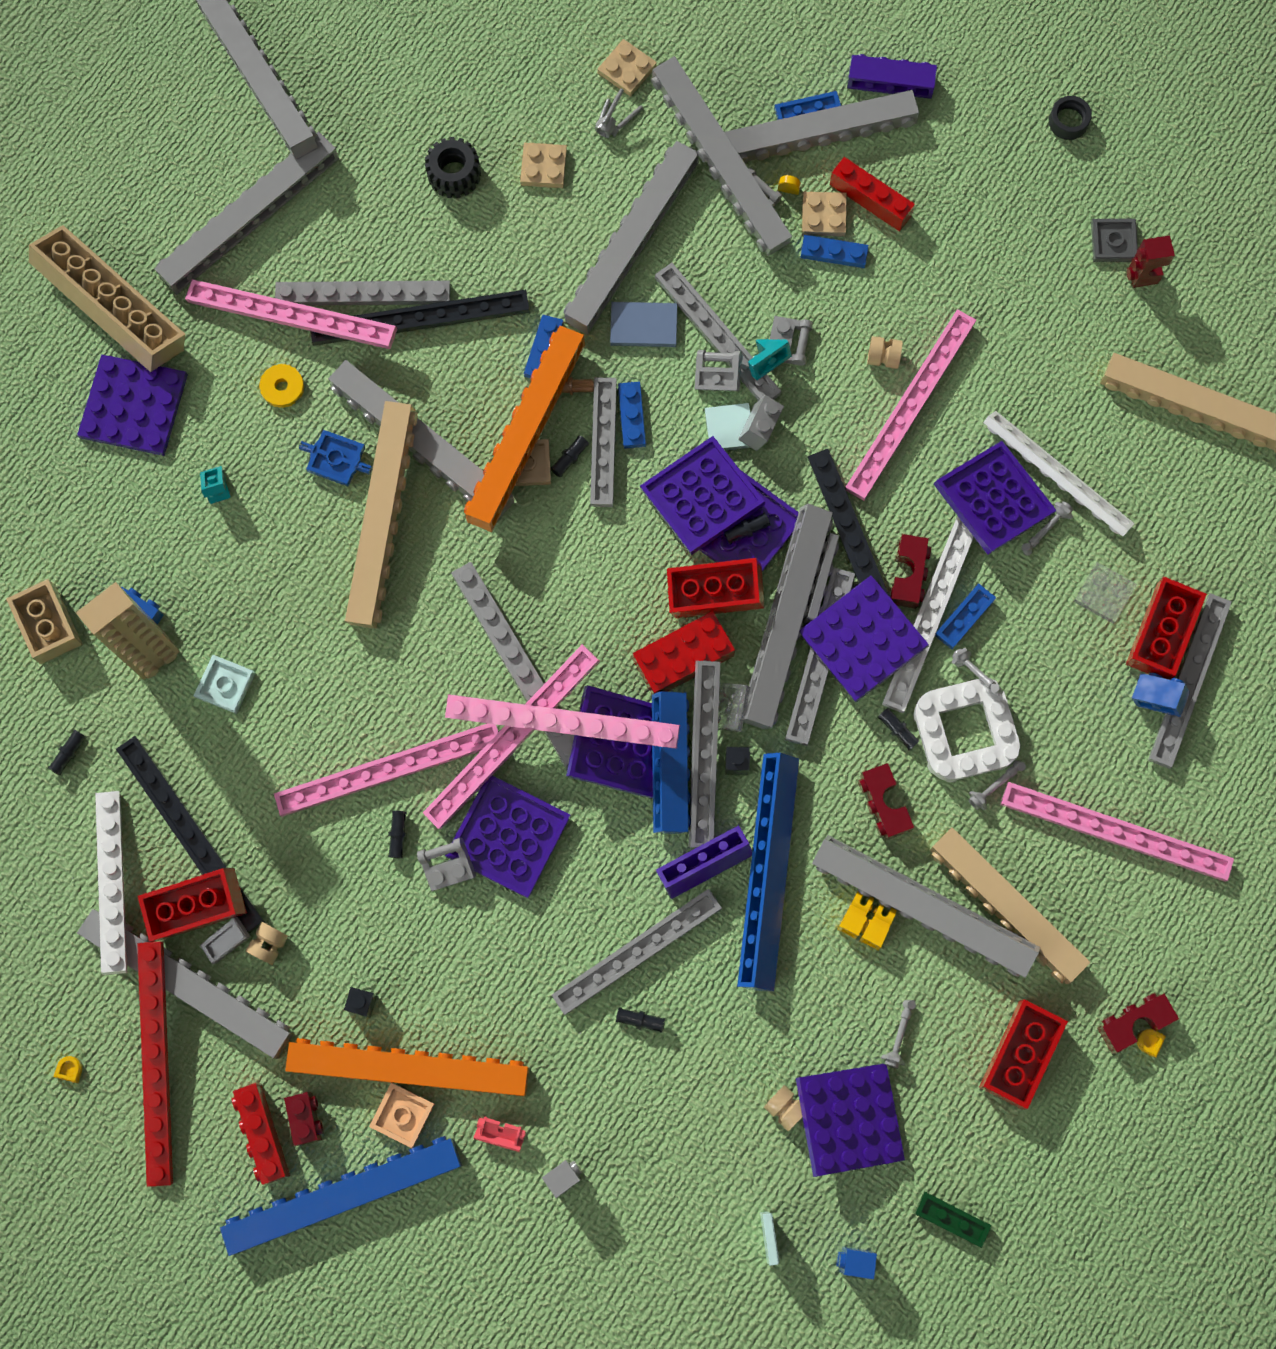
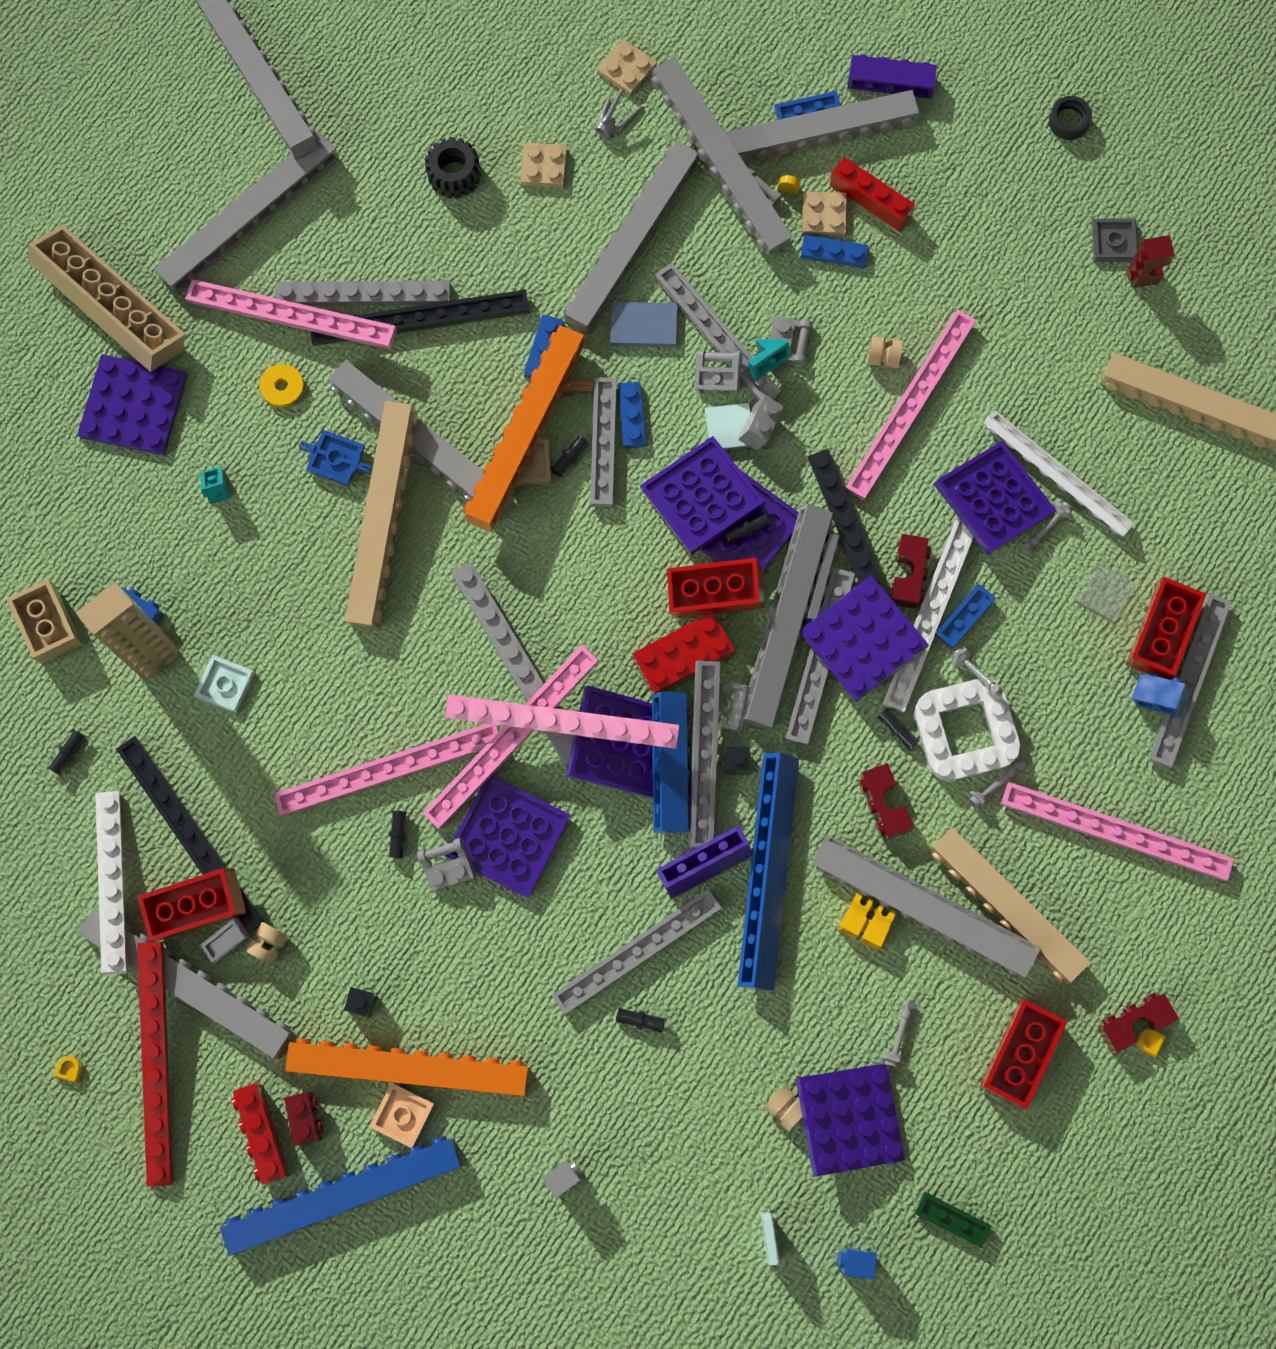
(491, 1132): coral hinge -> none

